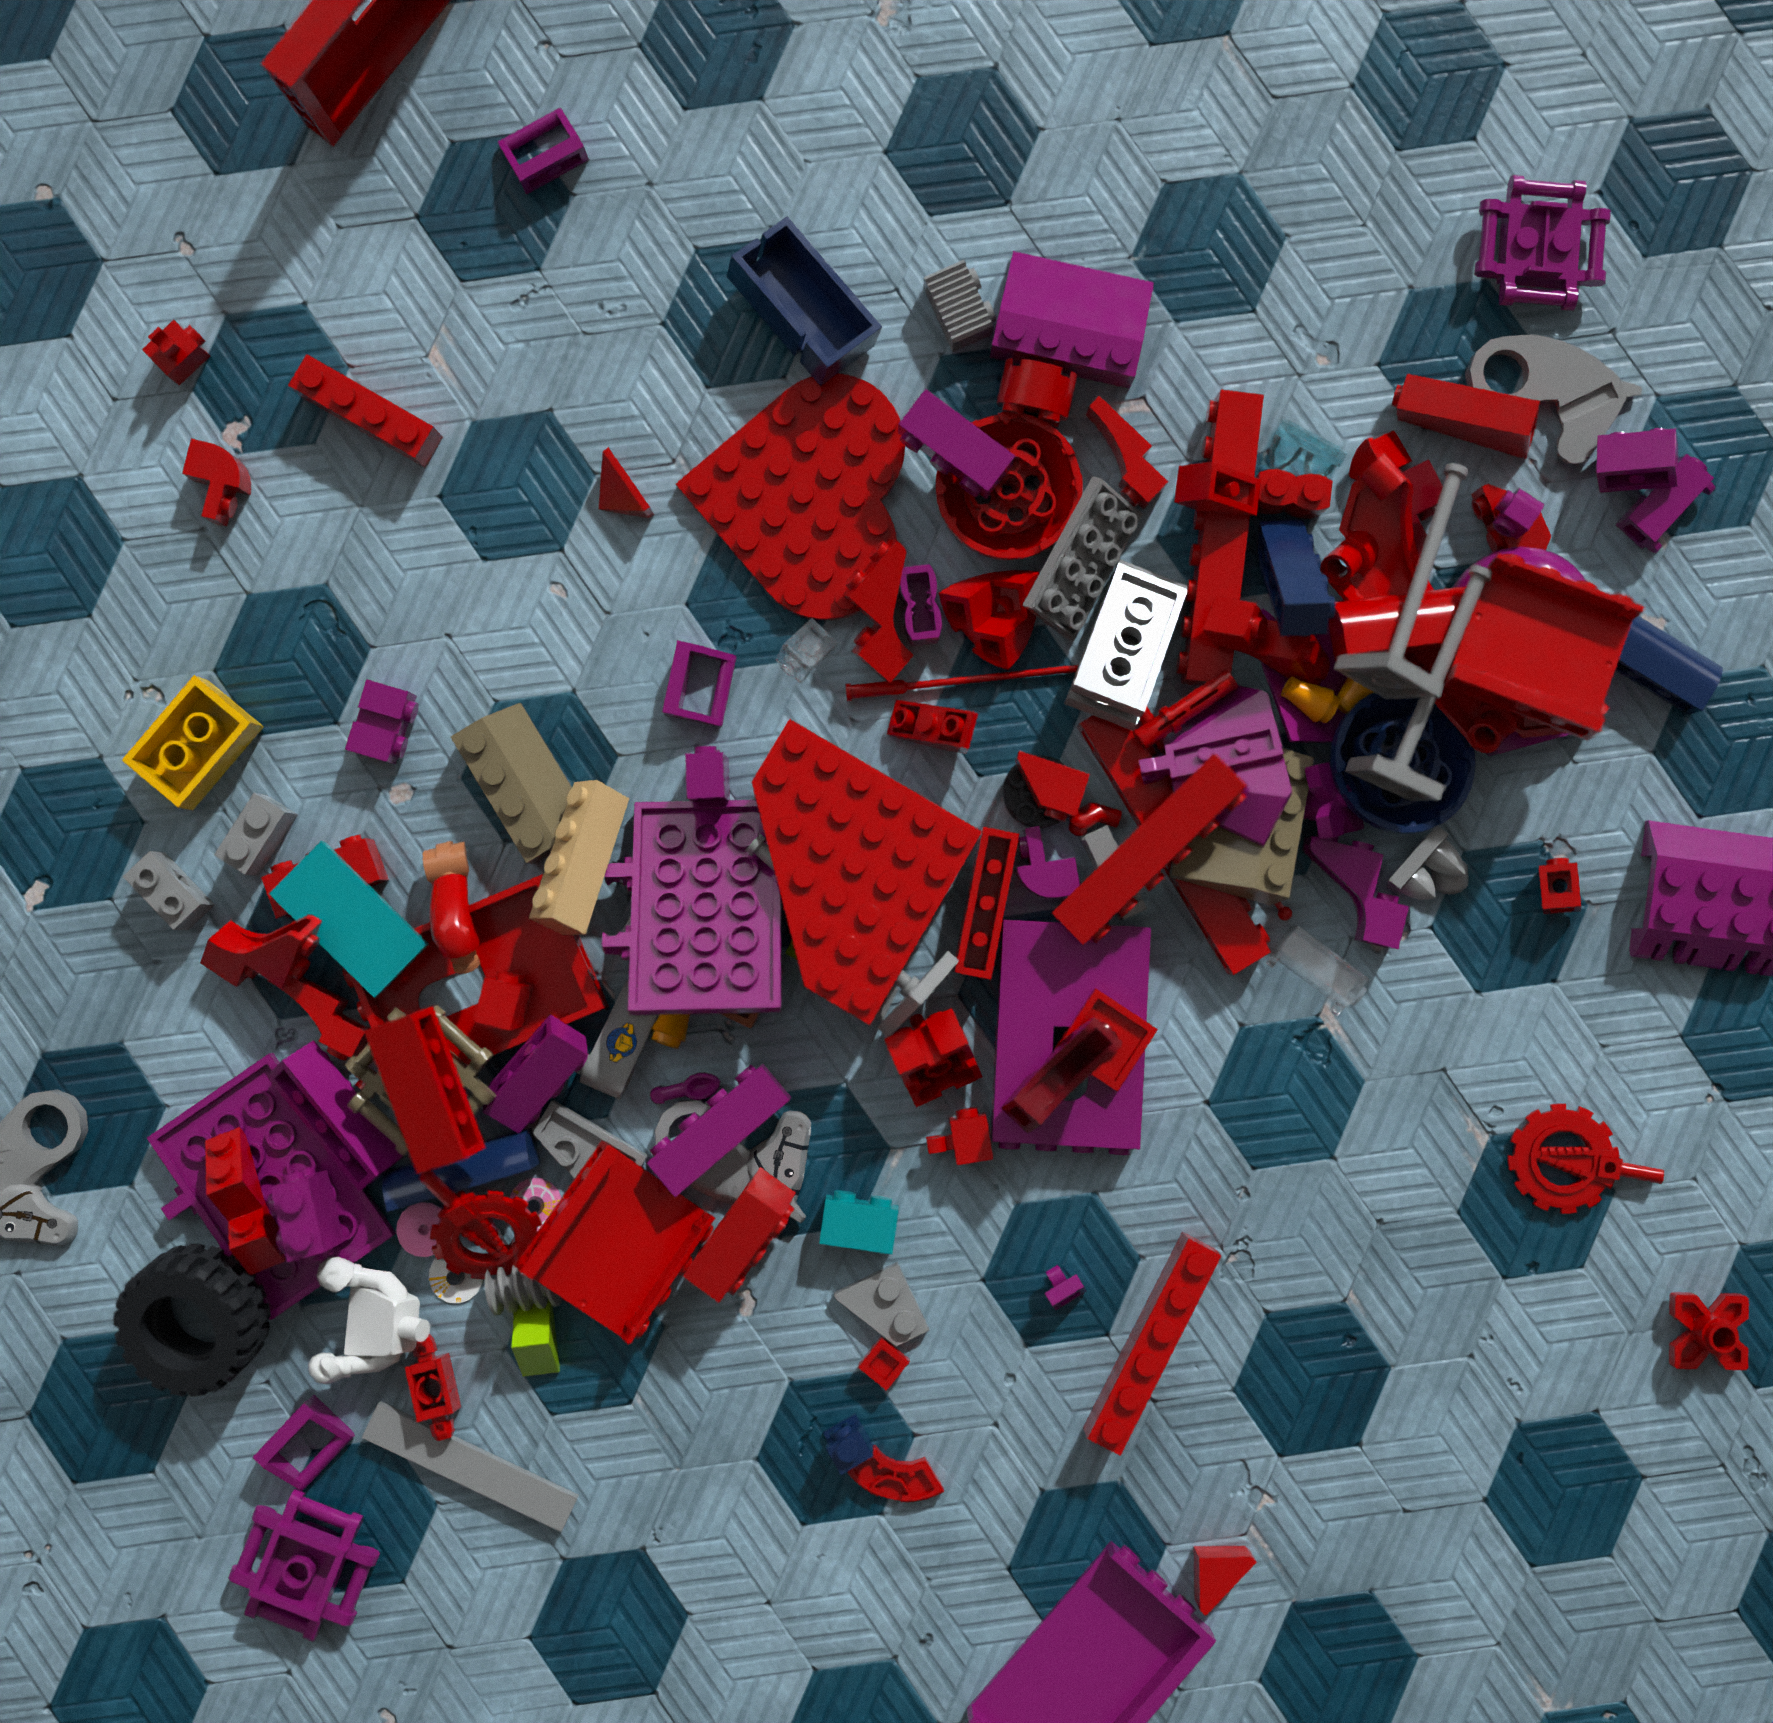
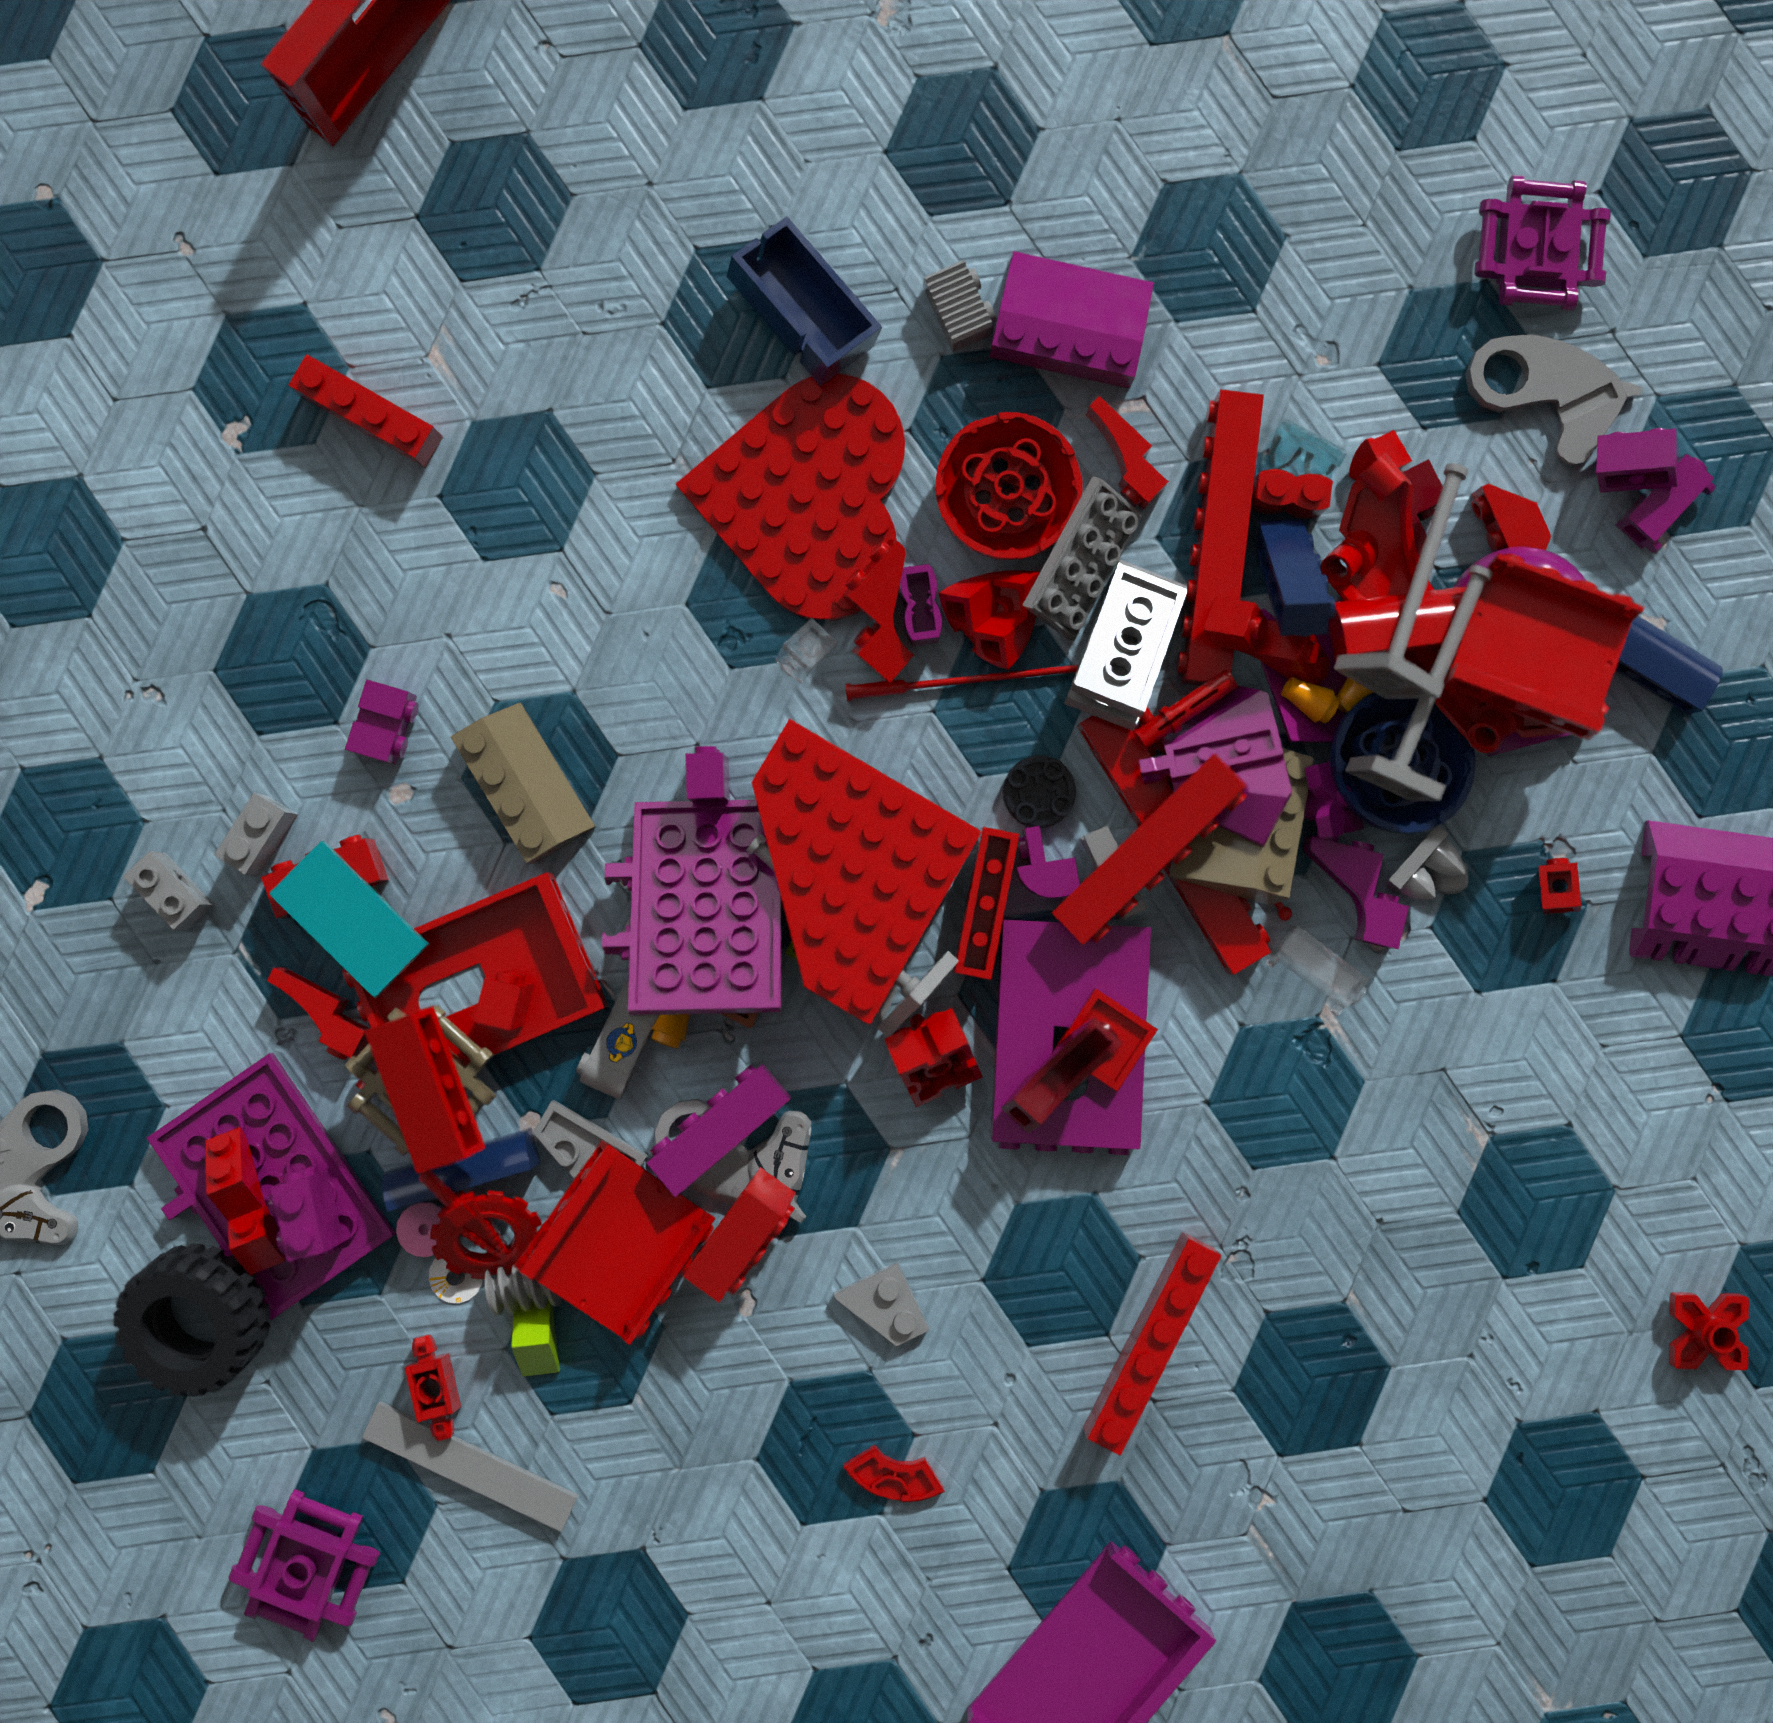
(176, 351): red brick -> none
(192, 743): yellow brick -> none
(224, 475): red brick -> none
(277, 956): red arch -> none
(314, 1409): magenta tile -> none
(321, 1100): magenta brick -> none
(380, 1321): white torso -> none
(450, 915): red piece -> none
(536, 1073): magenta brick -> none
(540, 1195): piece -> none
(549, 163): magenta tile -> none
(579, 858): tan brick -> none
(618, 491): red slope -> none
(679, 679): magenta tile -> none
(695, 1087): magenta piece -> none
(848, 1444): dark blue brick -> none
(859, 1222): teal brick -> none
(883, 1363): red plate -> none
(933, 725): red slope -> none
(954, 445): magenta brick -> none
(967, 1138): red brick -> none
(1036, 390): red brick -> none
(1053, 785): red slope -> none
(1064, 1289): magenta tile -> none
(1090, 815): red arm -> none
(1217, 489): red slope -> none
(1217, 1572): red slope -> none
(1468, 413): red slope -> none
(1516, 513): magenta plate -> none
(1595, 1163): red bar -> none

